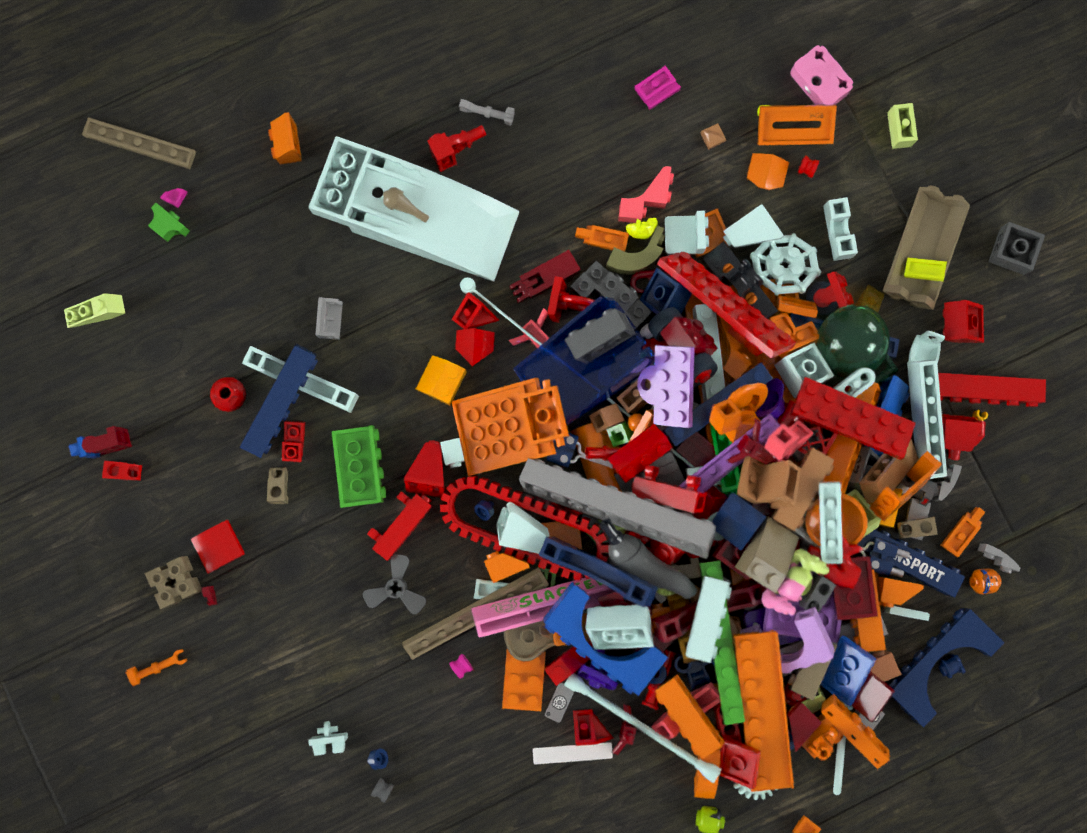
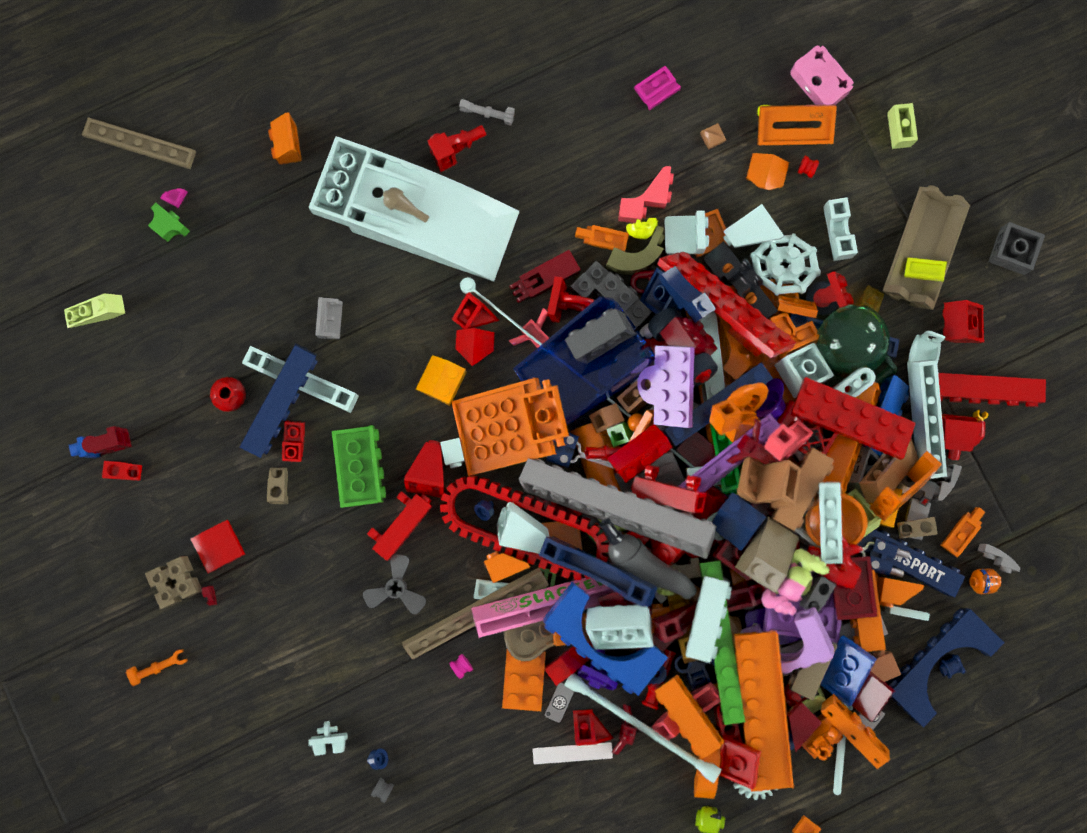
(685, 295): none -> dark blue slope

